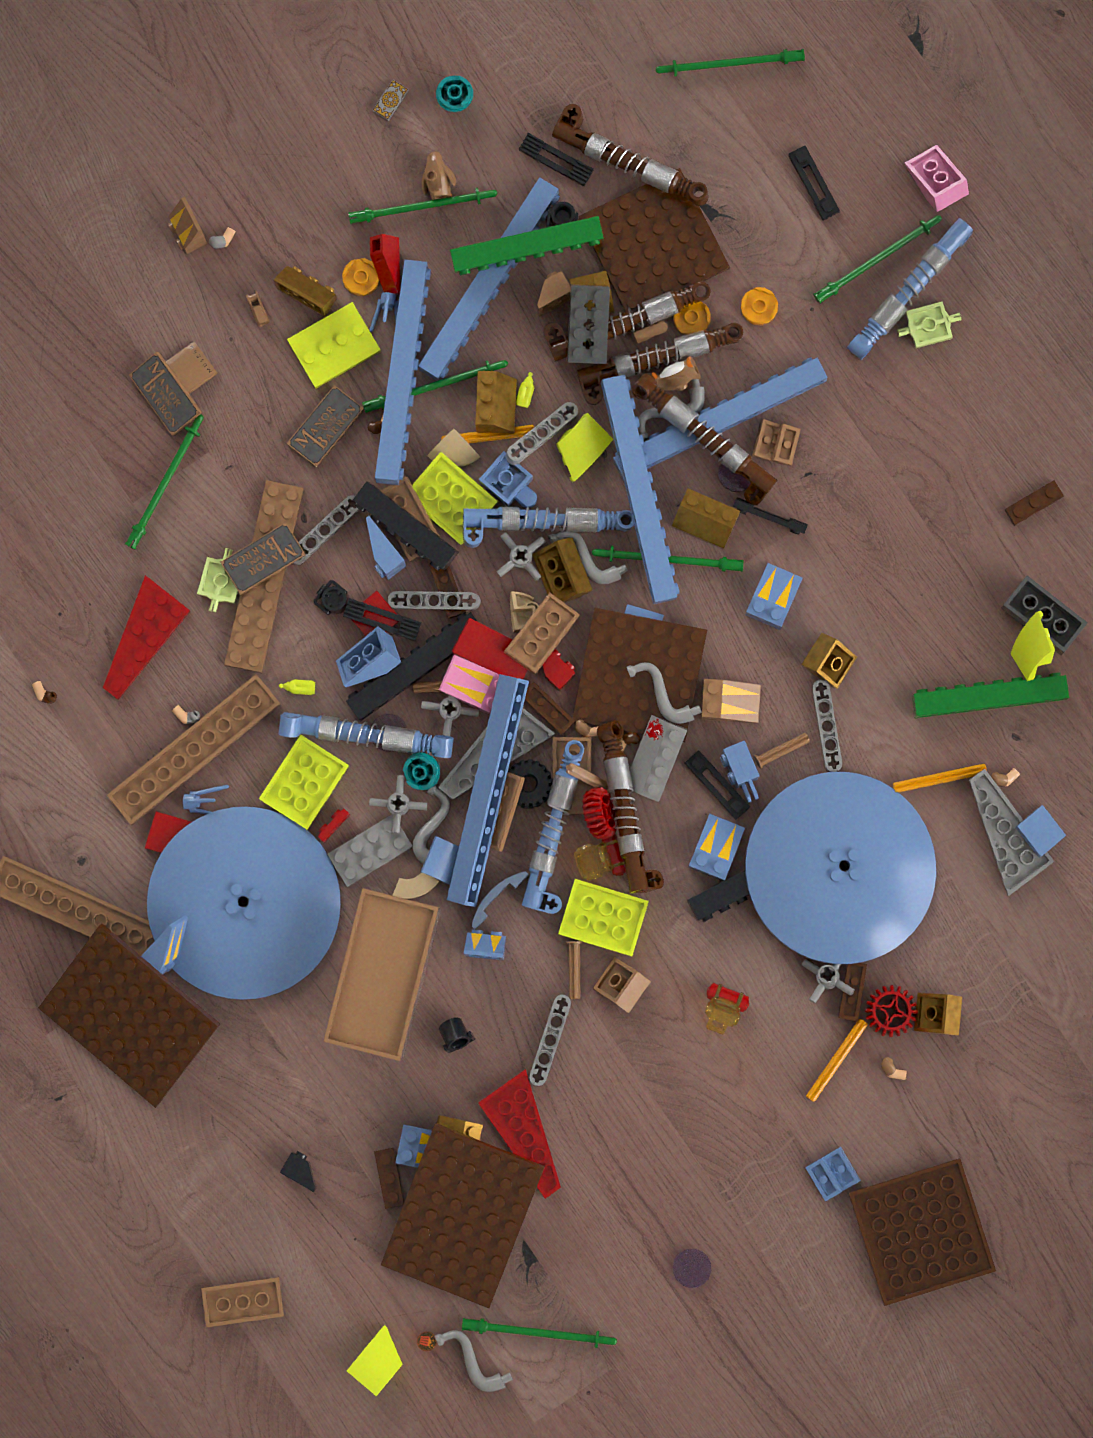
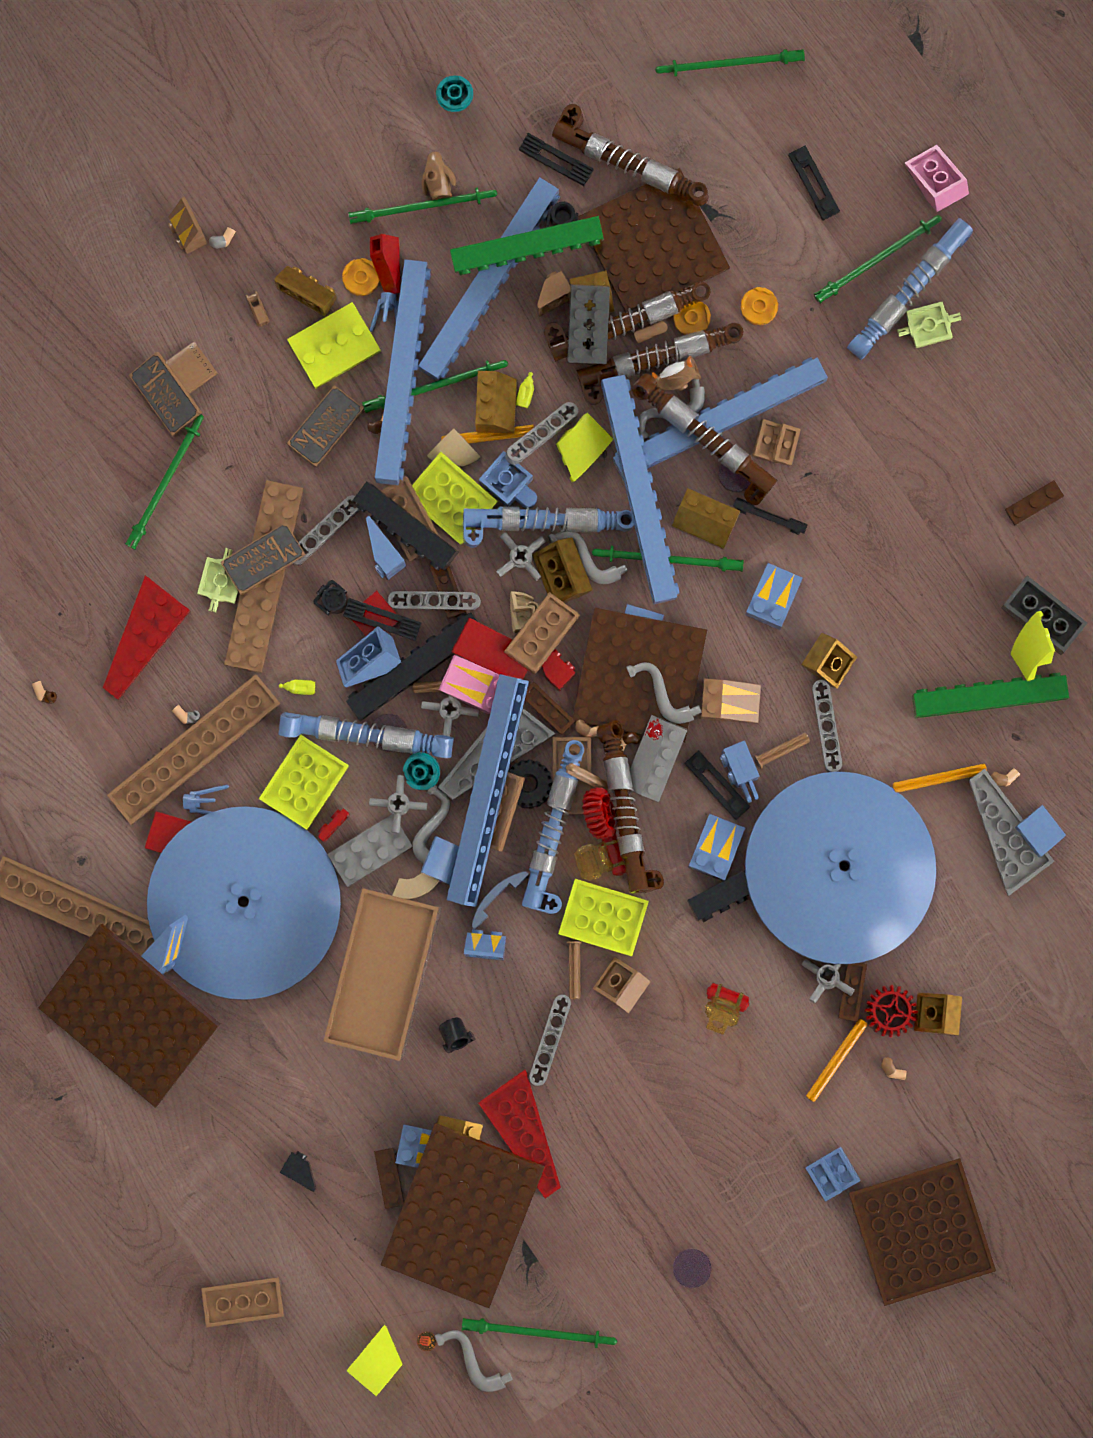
(390, 100): tile -> none

